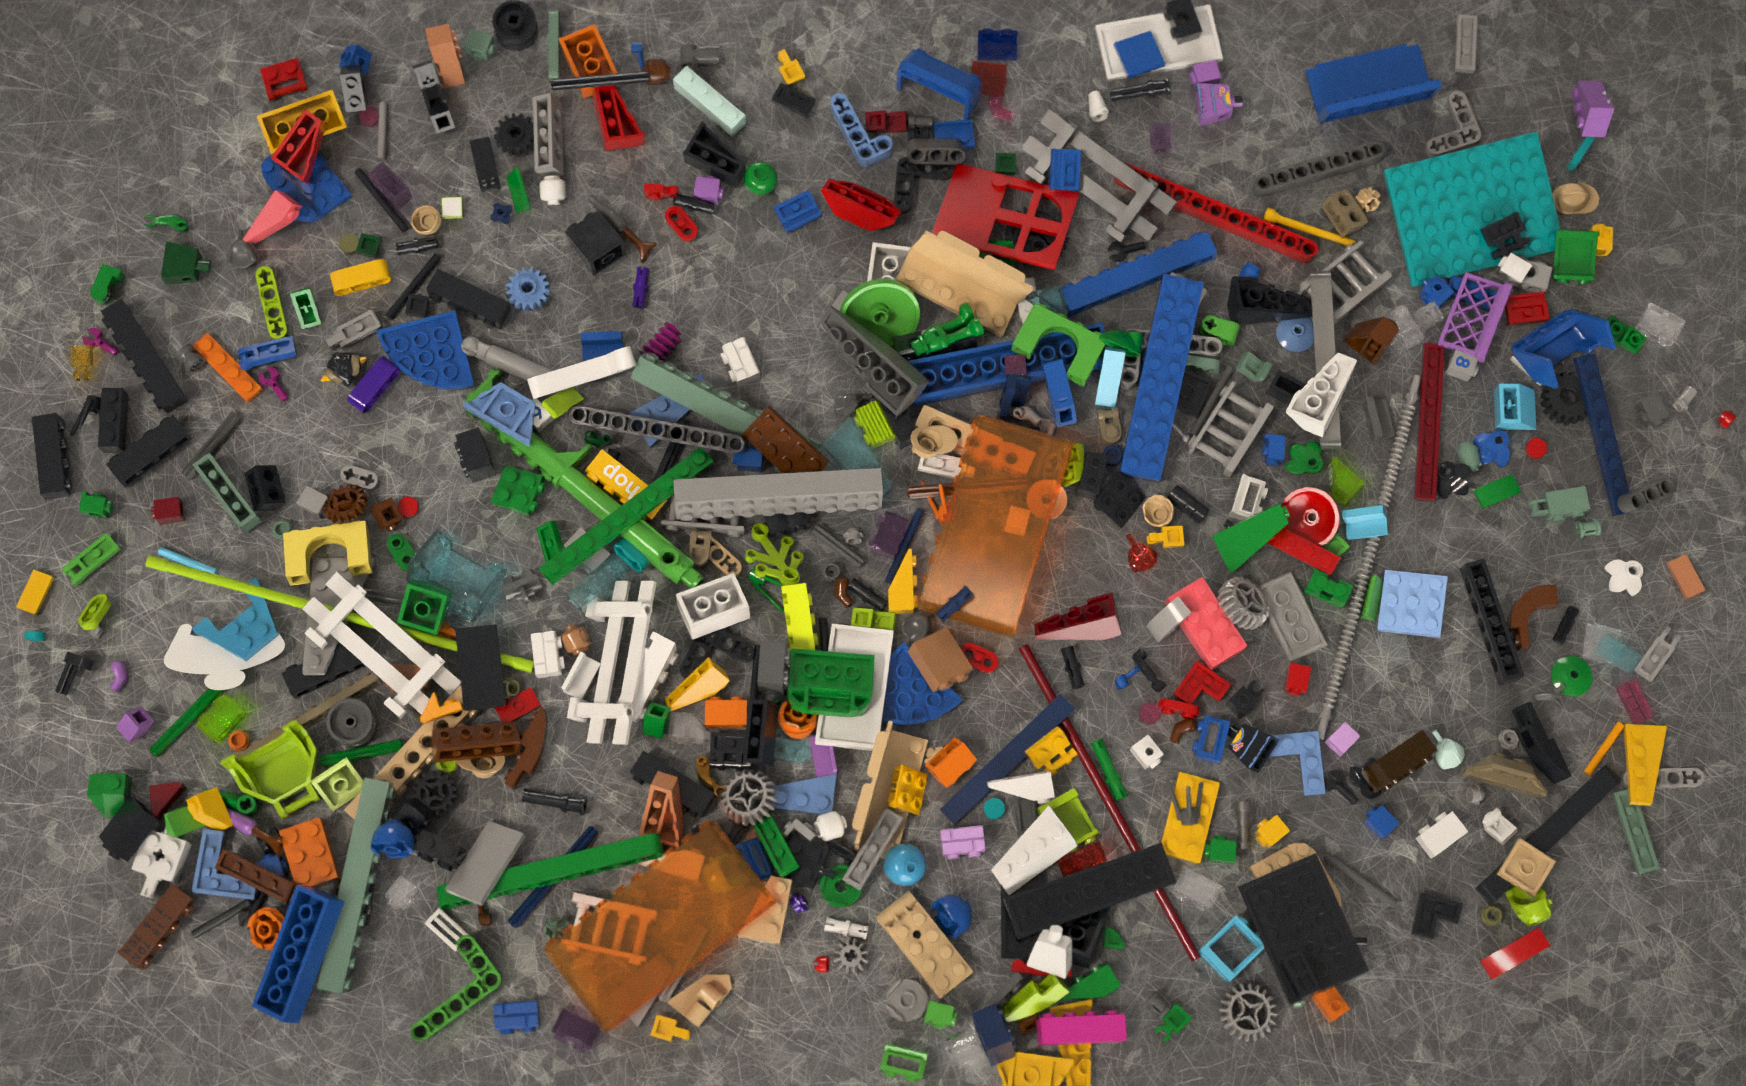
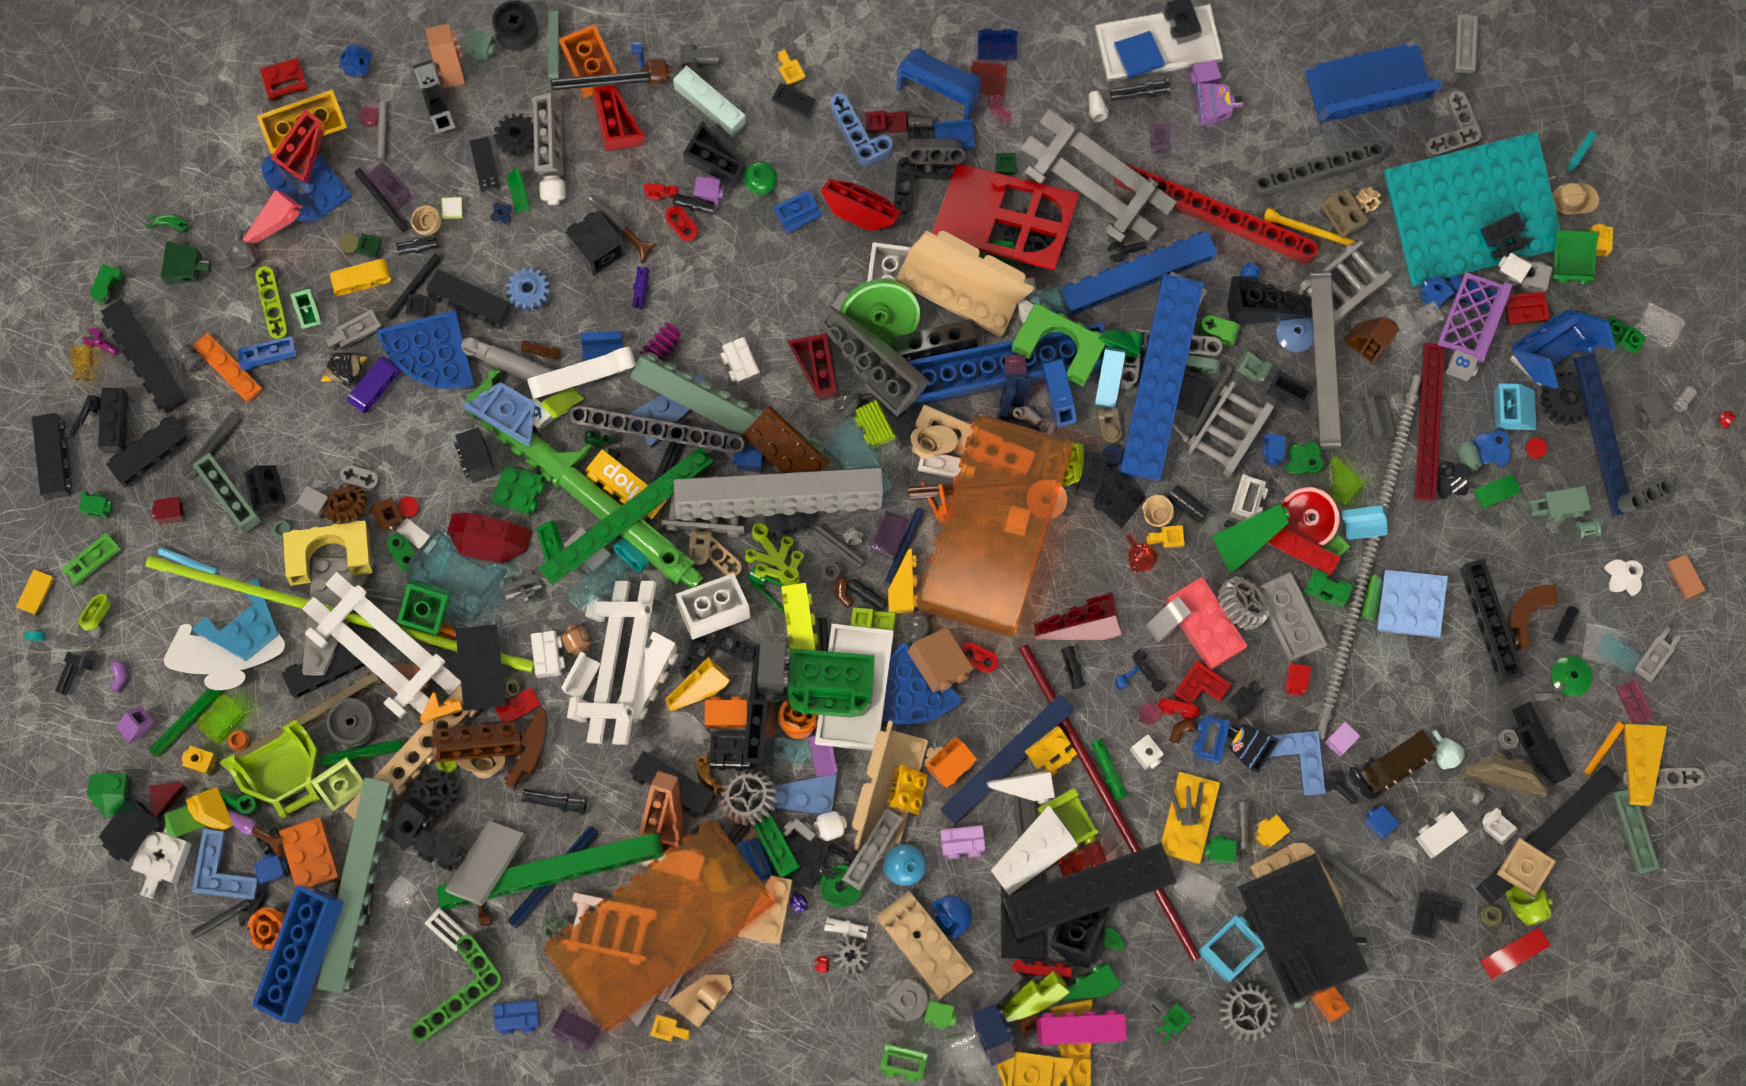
(157, 927): reddish brown brick -> none
(199, 760): none -> yellow brick
(255, 875): reddish brown tile -> none
(273, 383): magenta bar -> none
(353, 88): brick -> none
(393, 839): blue cylinder -> none
(412, 533): none -> white sticker
(487, 537): none -> dark red wedge
(540, 349): none -> reddish brown axle
(656, 720): green brick -> none
(817, 362): none -> dark red wedge
(936, 338): green piece -> none
(954, 603): dark blue pin -> none
(994, 809): teal tile -> none
(1052, 952): white torso -> none
(1064, 169): blue plate -> none
(1317, 401): white wedge -> none
(1592, 108): medium lavender wedge -> none

